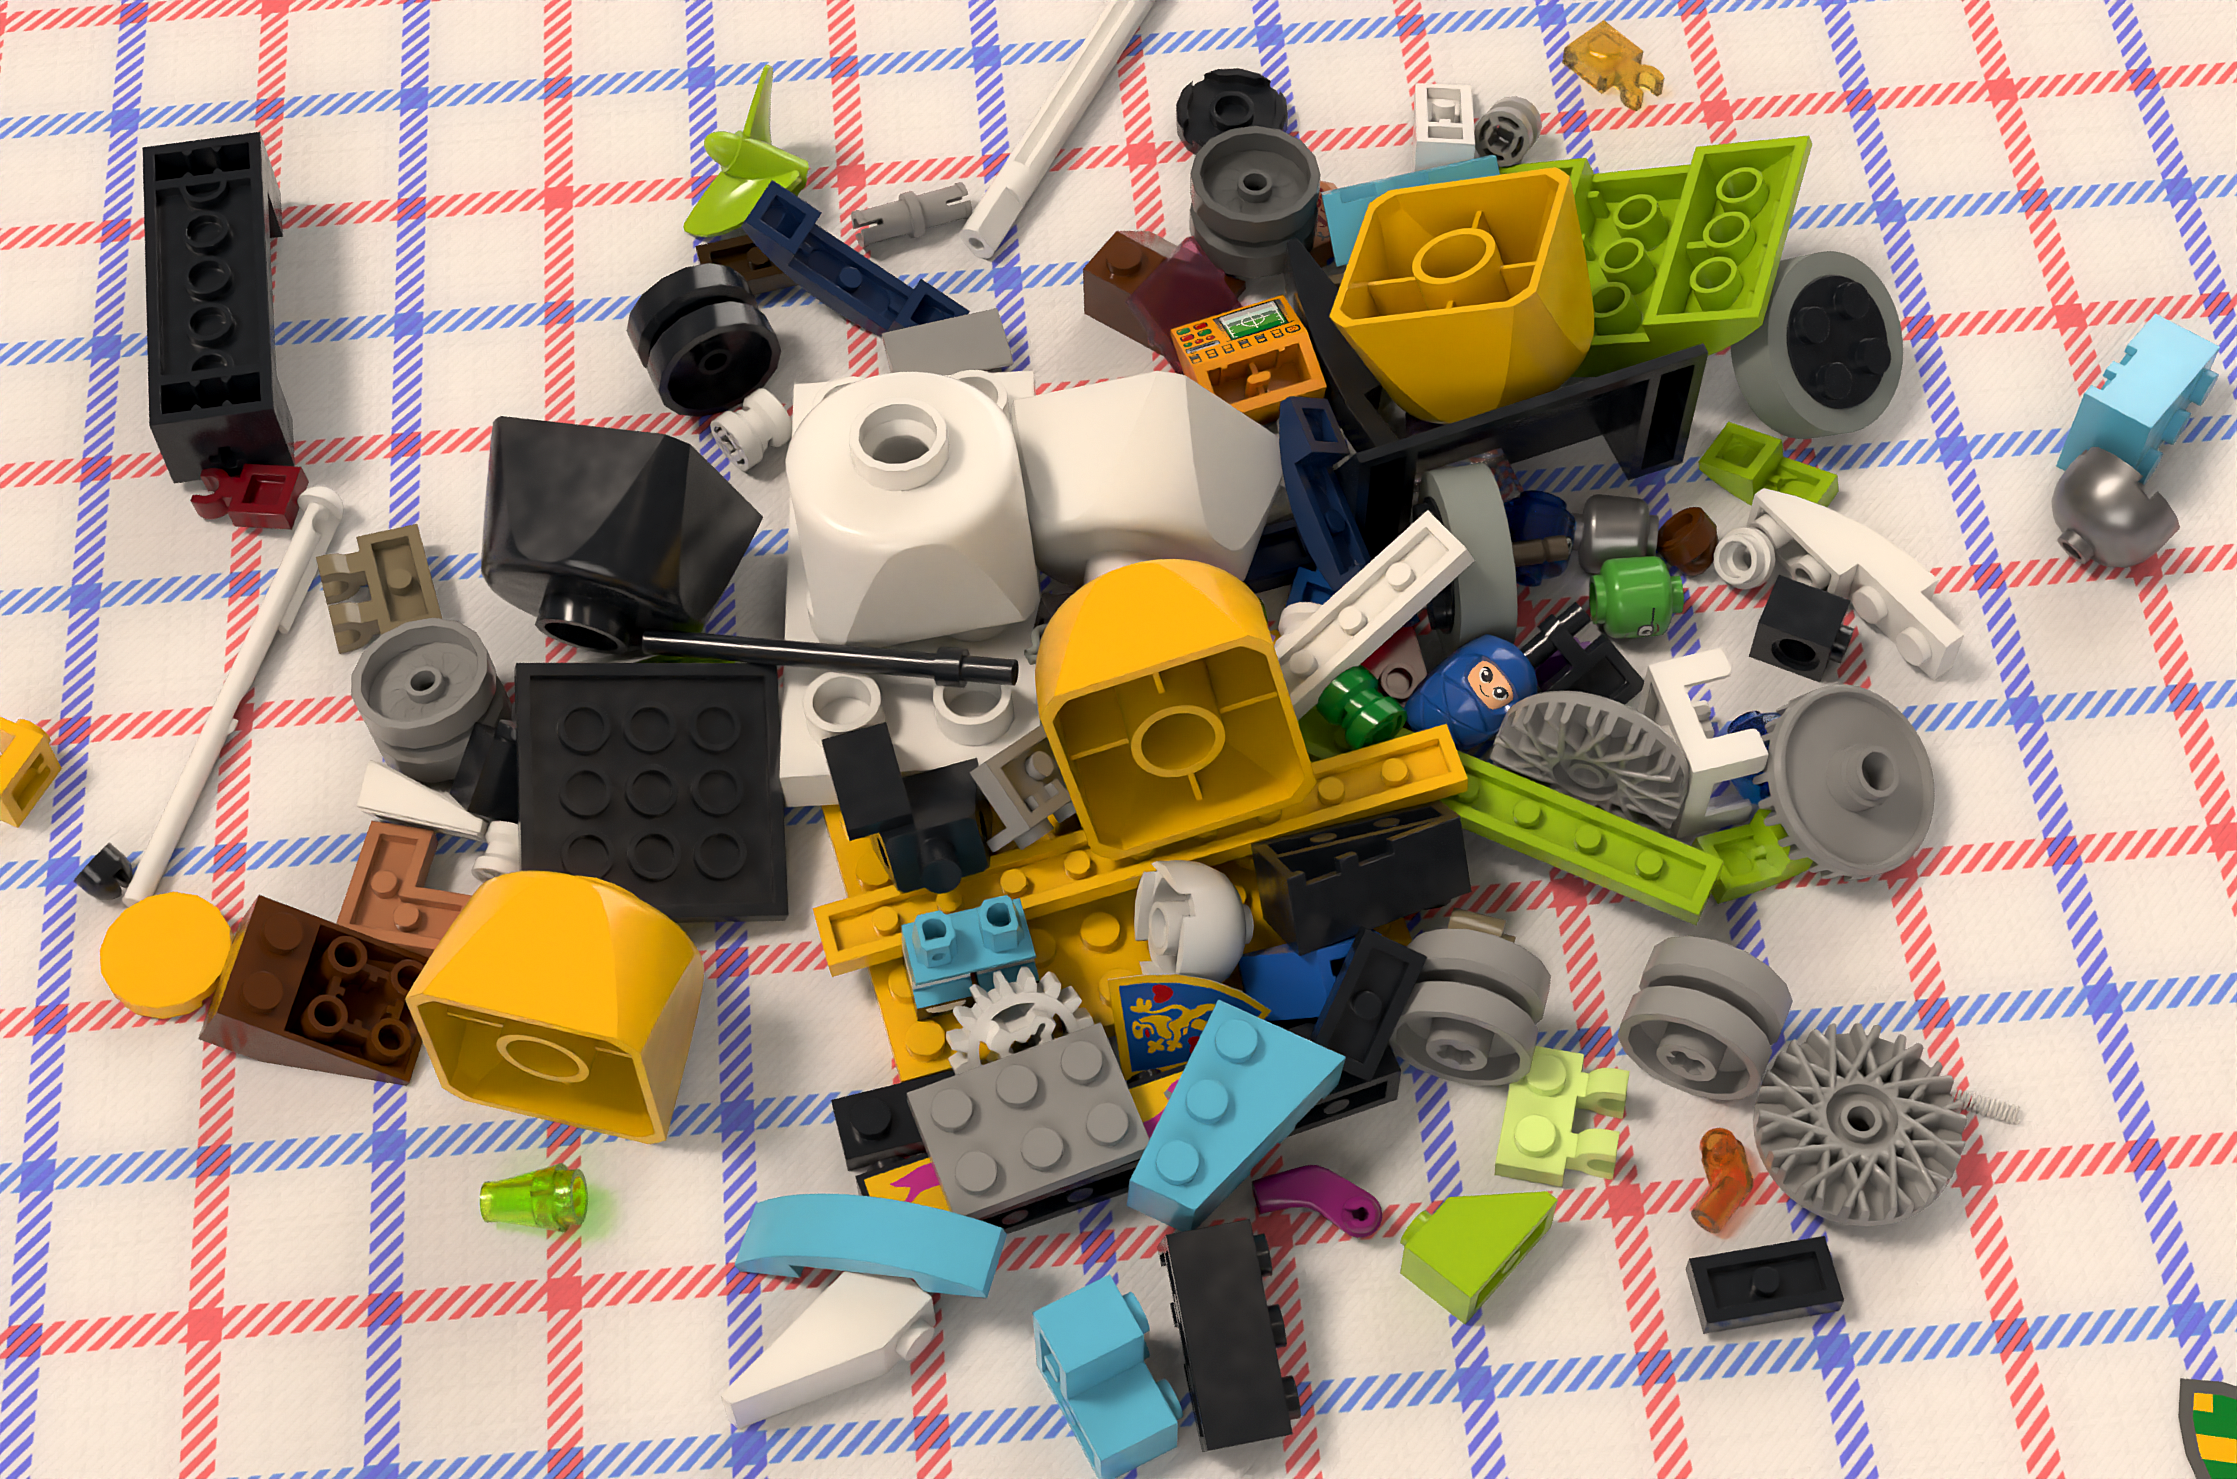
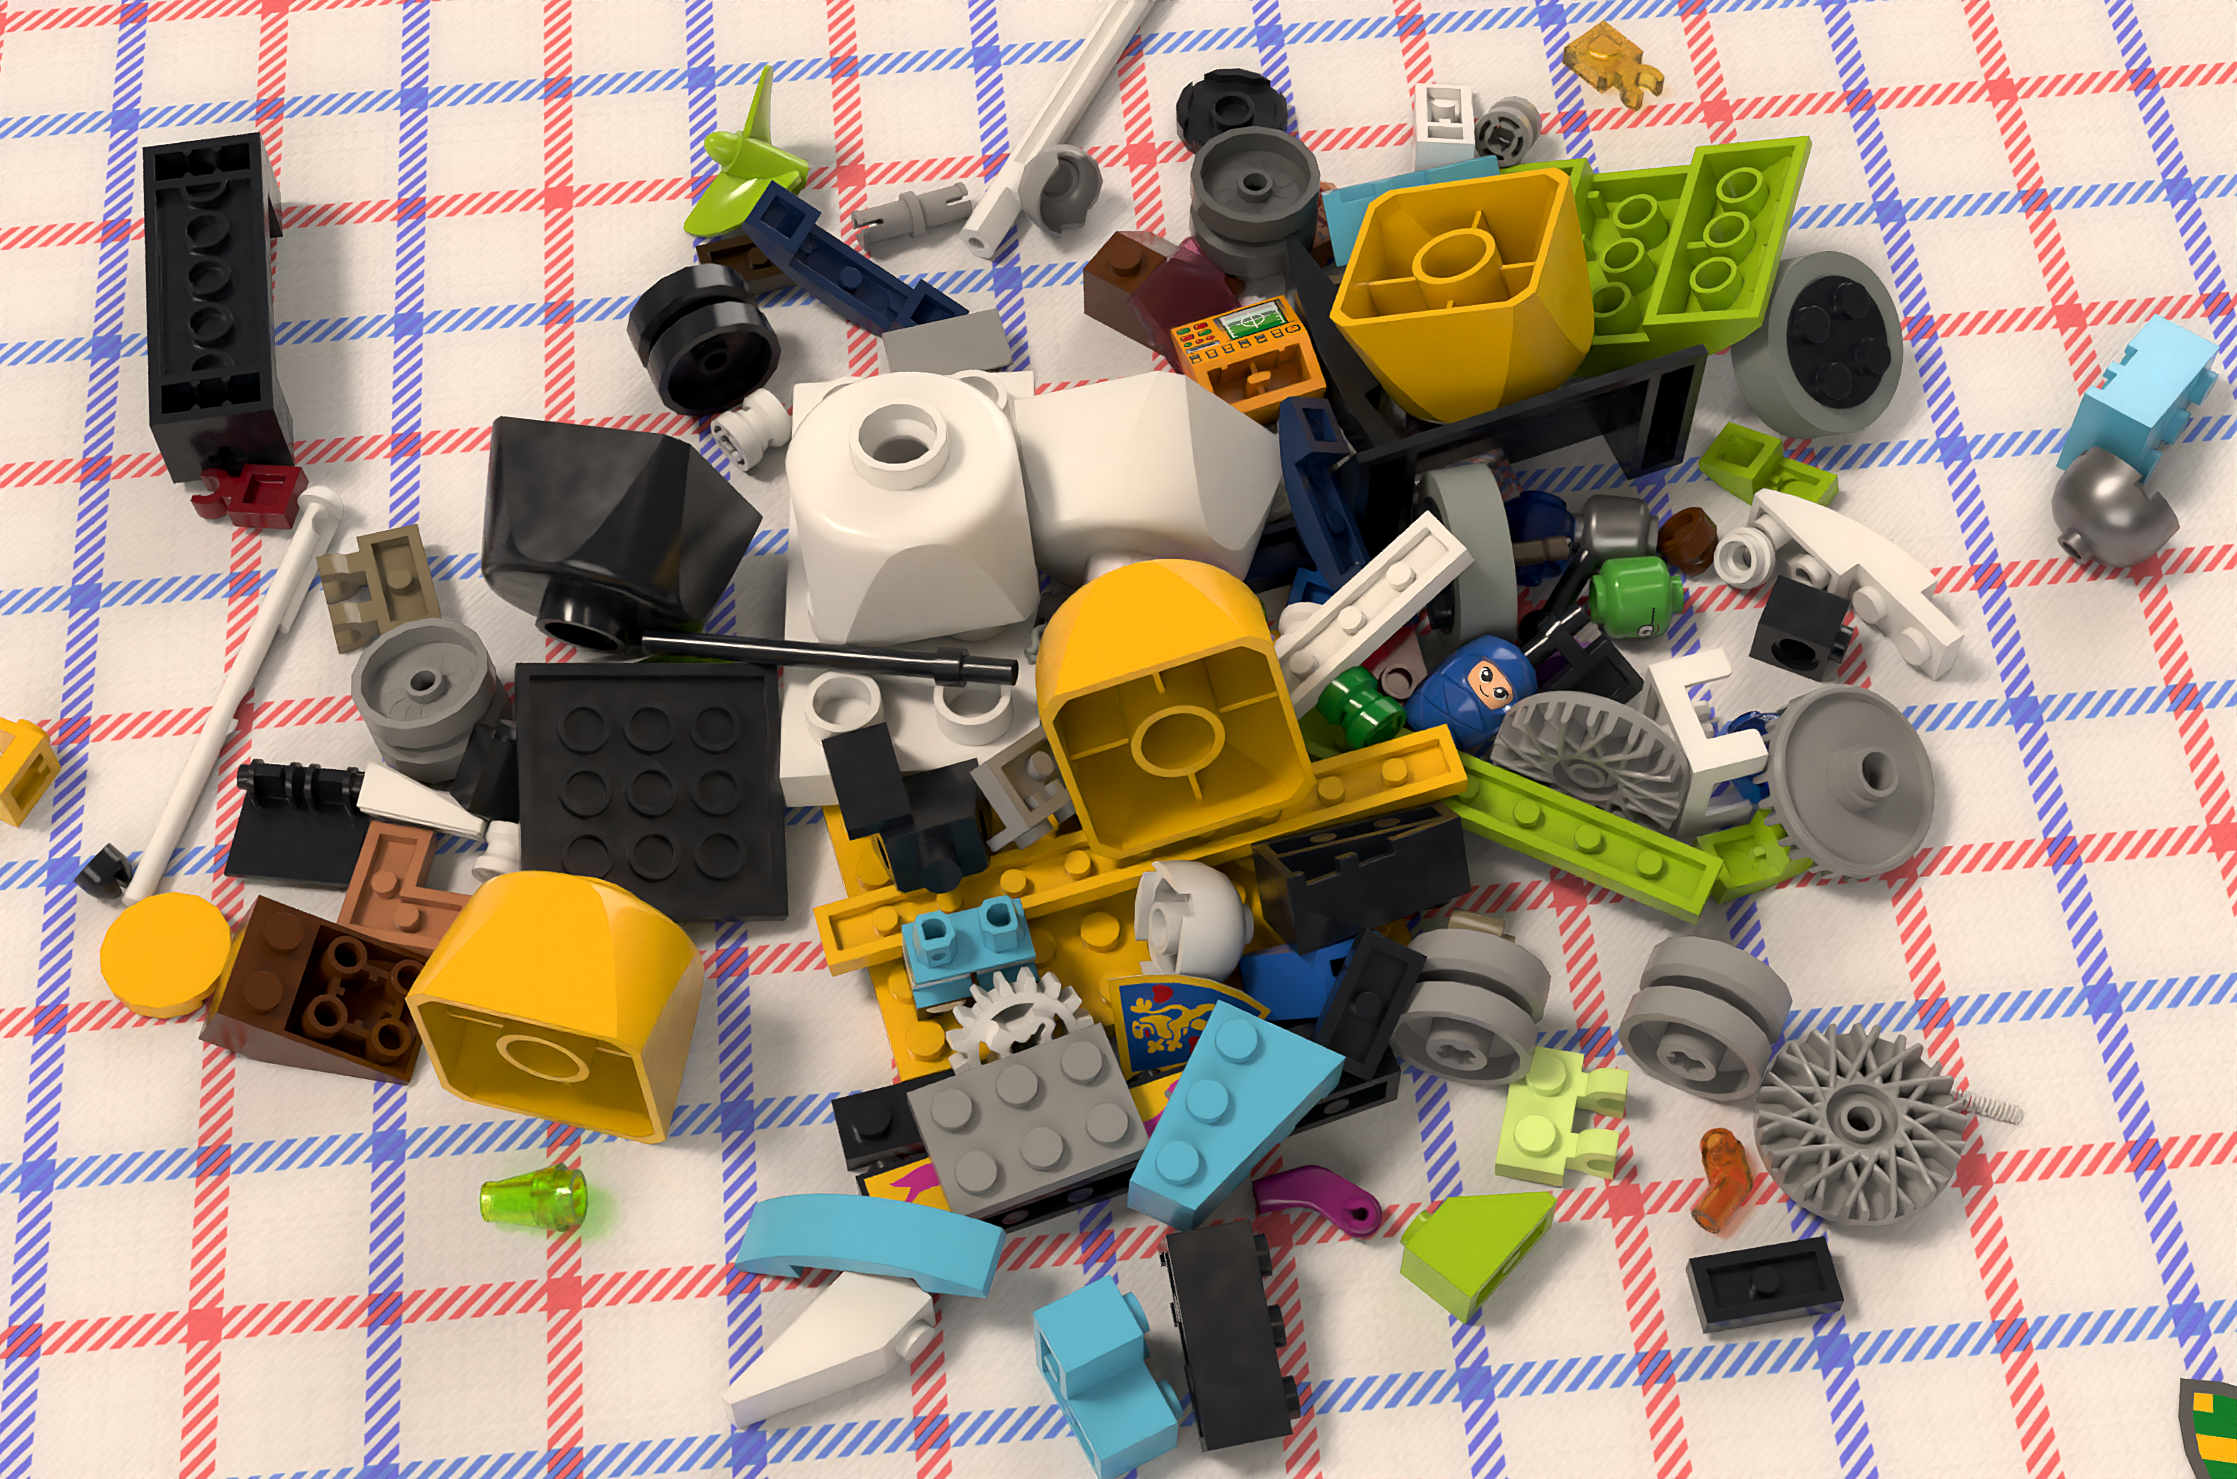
(298, 824): none -> black hinge
(1059, 188): none -> light grey hair
(1562, 596): none -> black bar

